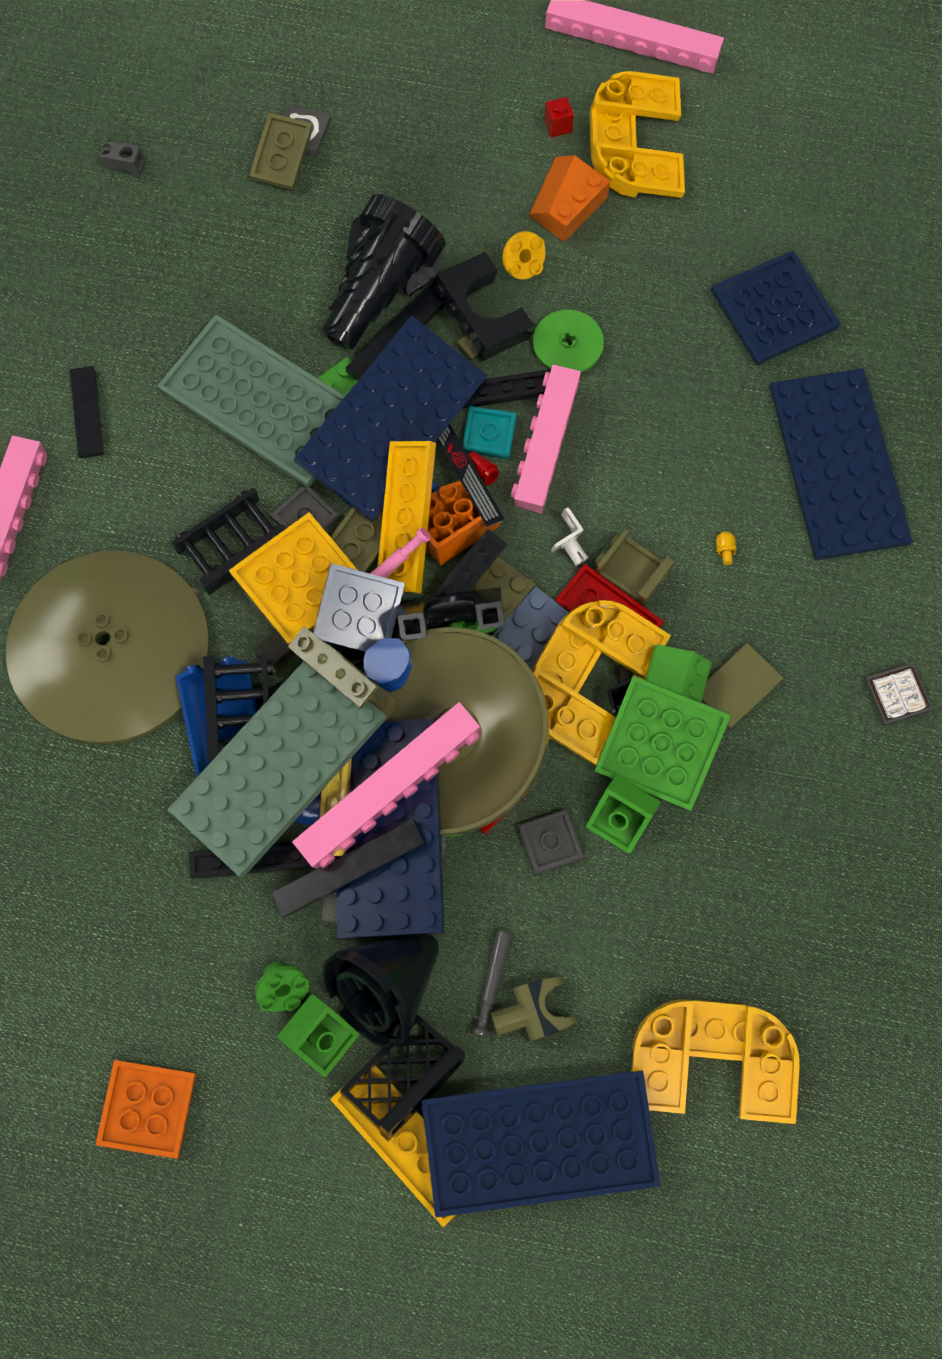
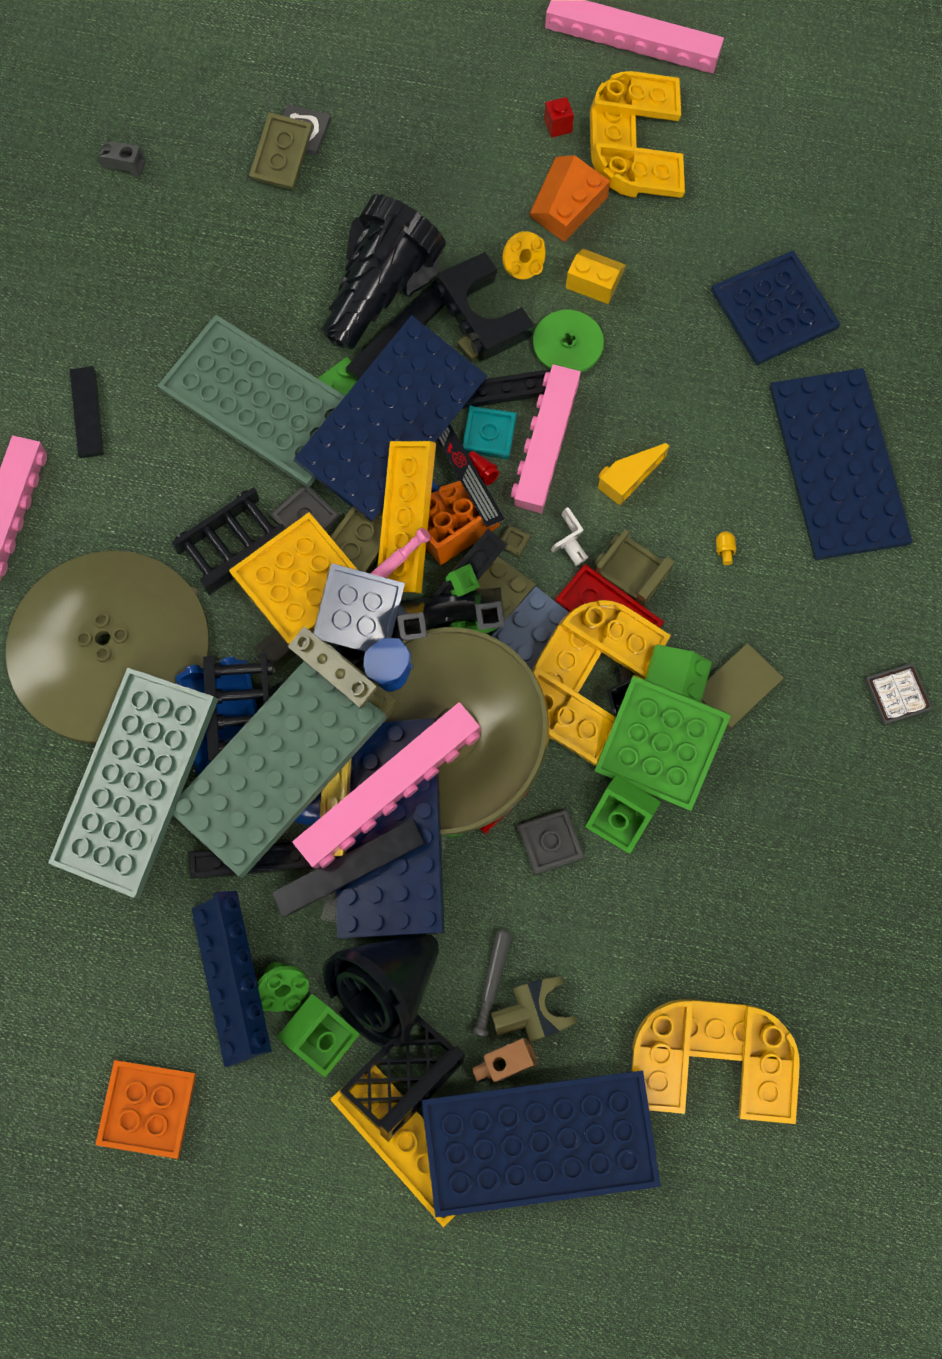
(133, 782): none -> plate
(231, 979): none -> dark blue bracket
(463, 580): none -> bright green tile
(516, 540): none -> olive tile
(518, 1058): none -> medium nougat torso
(594, 275): none -> yellow slope
(628, 473): none -> yellow slope

